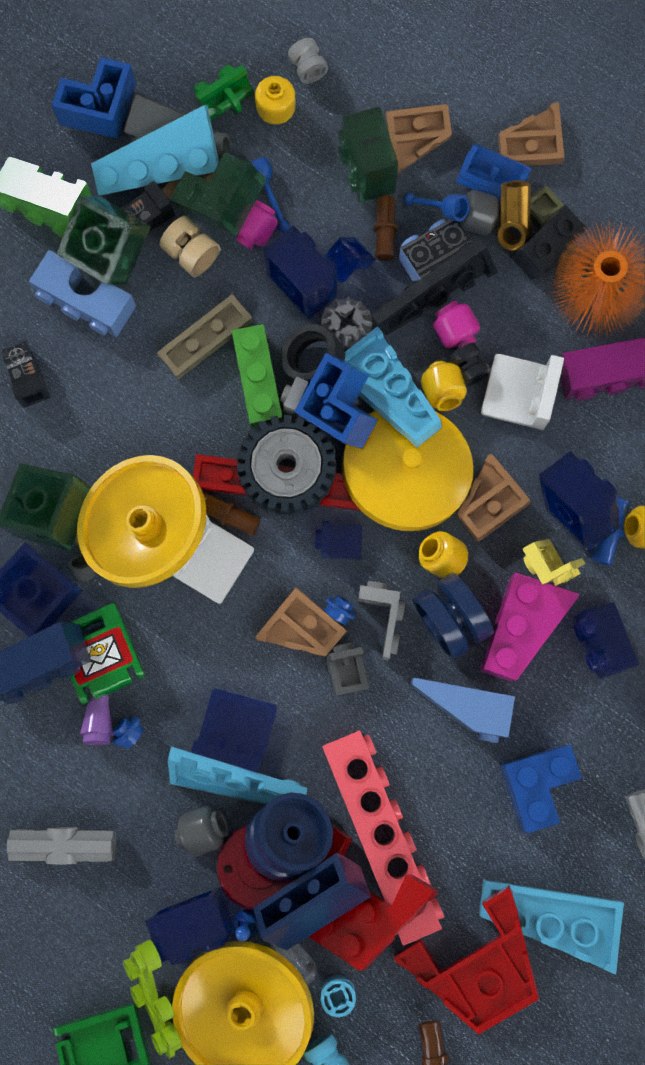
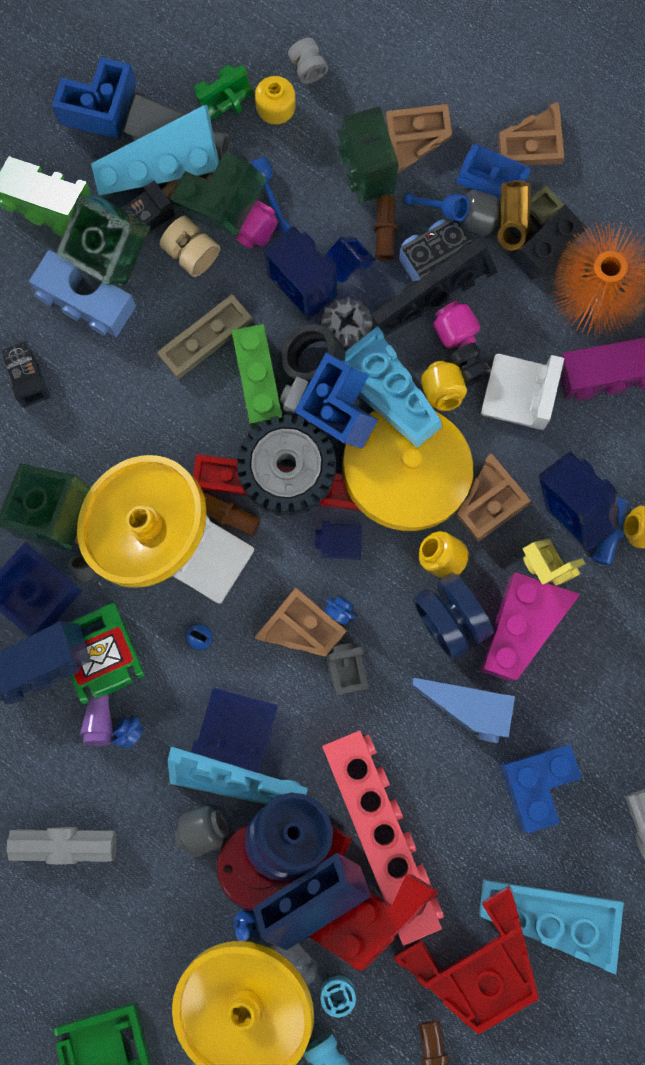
(140, 967): lime plant -> none
(189, 926): clear blue brick -> none
(194, 642): none -> blue hinge
(377, 594): light grey bracket -> none
(605, 640): clear blue bracket -> none

